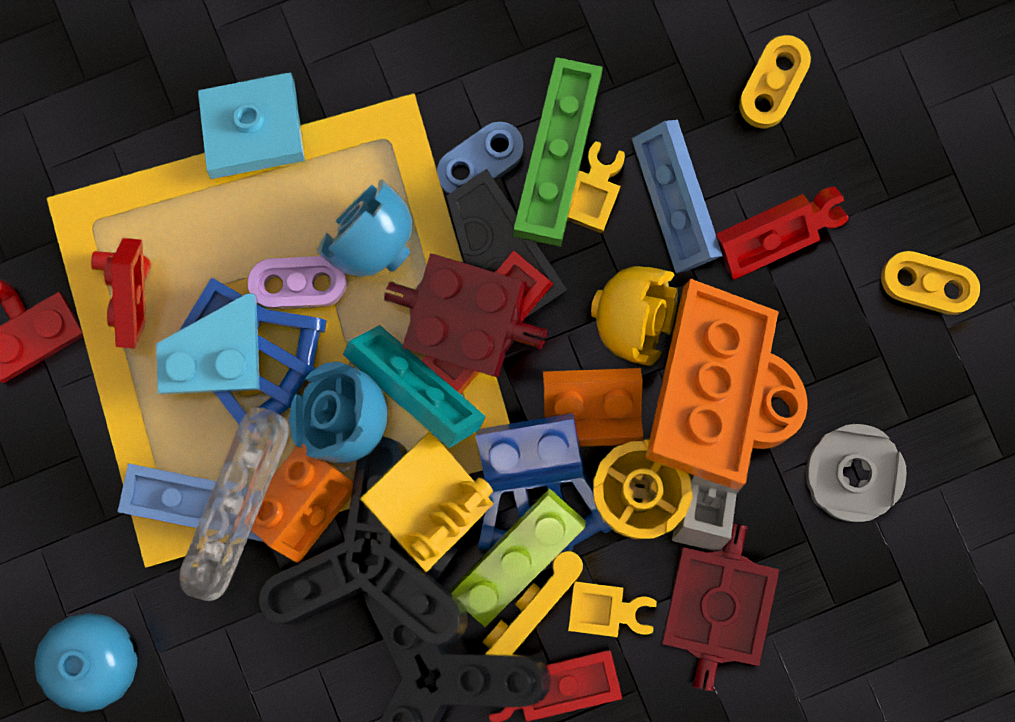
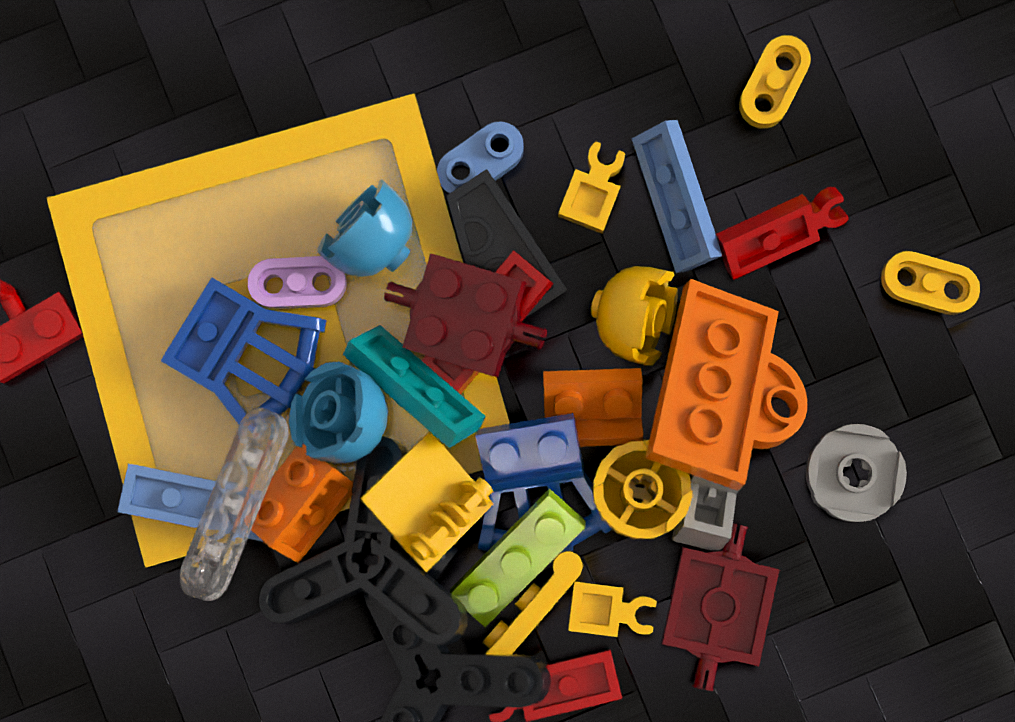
(85, 662): dark azure cylinder -> none
(127, 275): red plate -> none
(212, 352): medium azure wing -> none
(251, 125): medium azure plate -> none
(557, 152): bright green plate -> none

